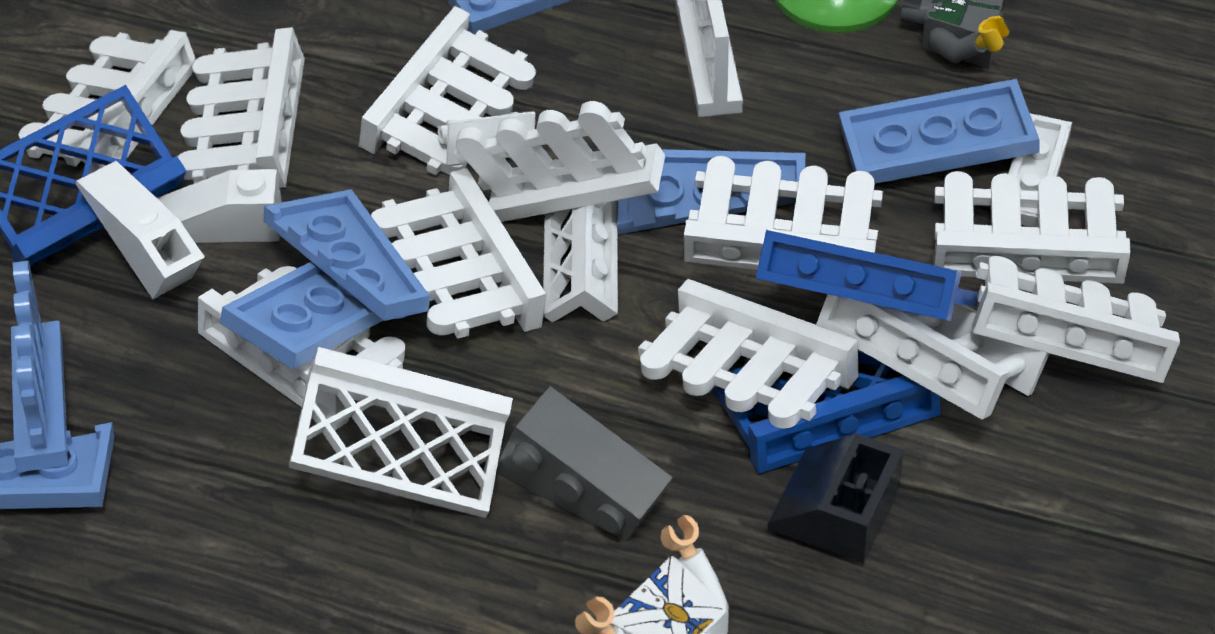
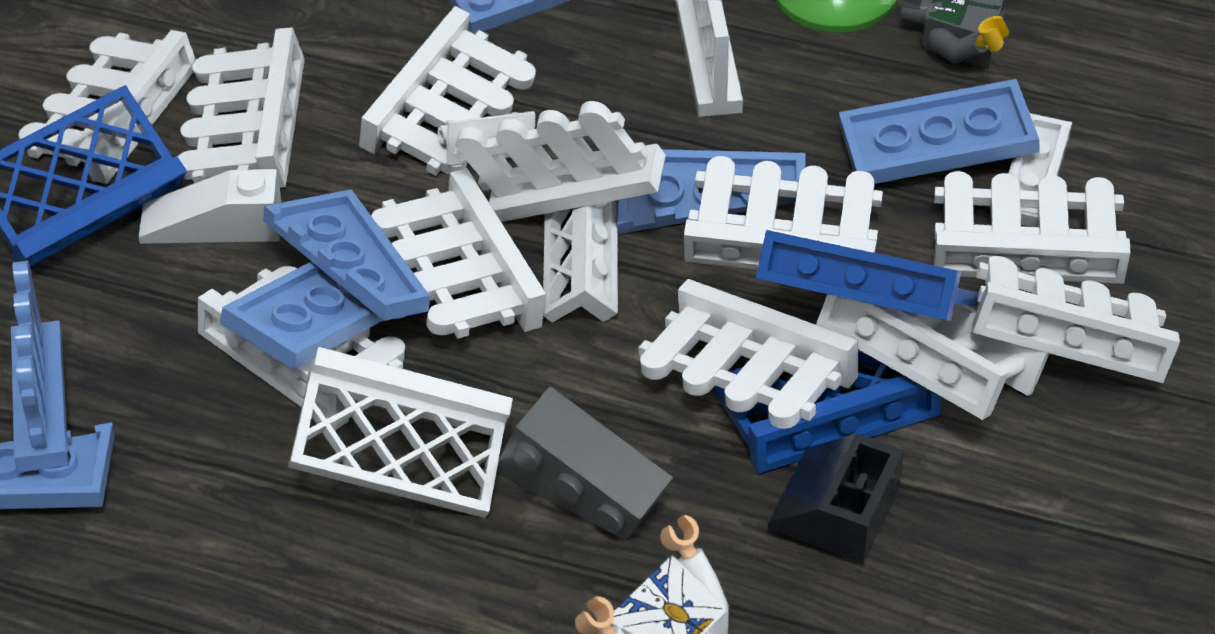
(142, 229): white slope -> none

